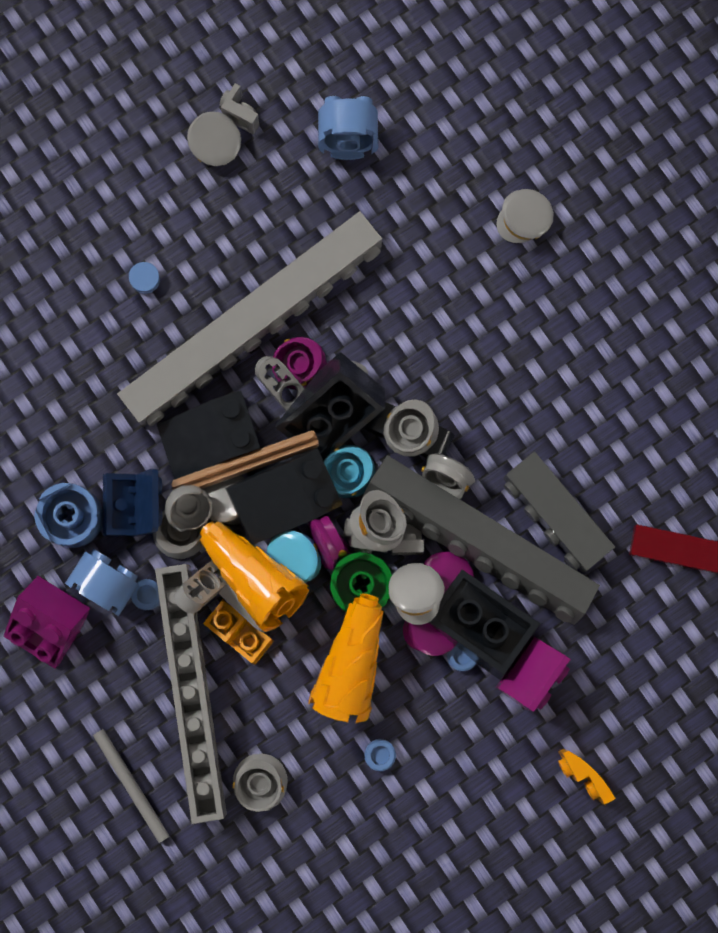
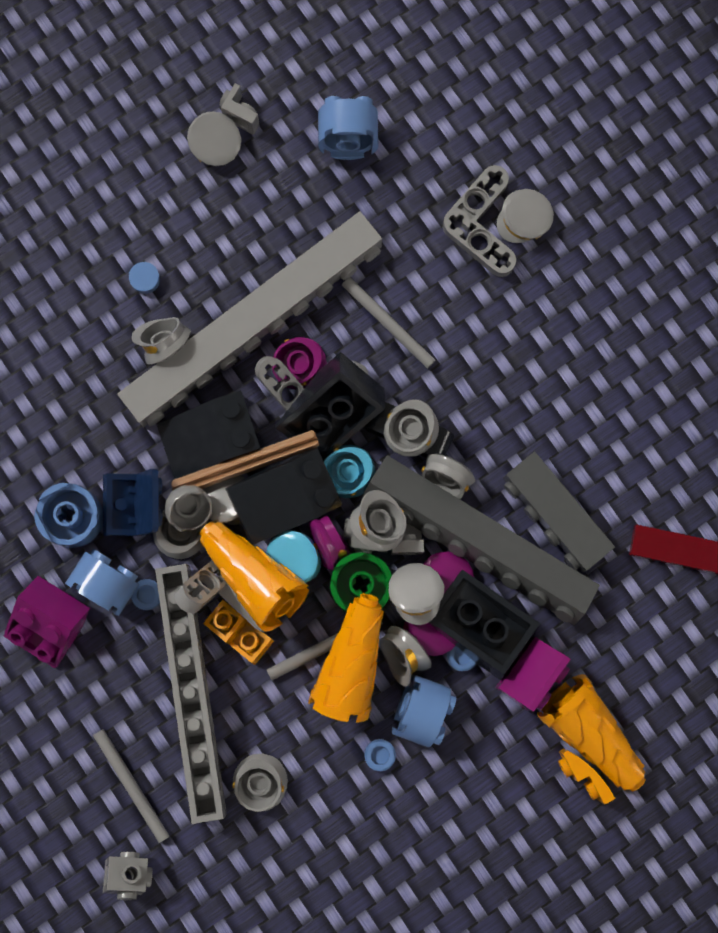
(115, 878): none -> light grey brick
(161, 338): none -> light grey piece
(301, 658): none -> light grey bar
(388, 322): none -> light grey bar
(403, 654): none -> light grey piece
(423, 712): none -> medium blue brick
(471, 217): none -> light grey beam
(590, 728): none -> light orange cone

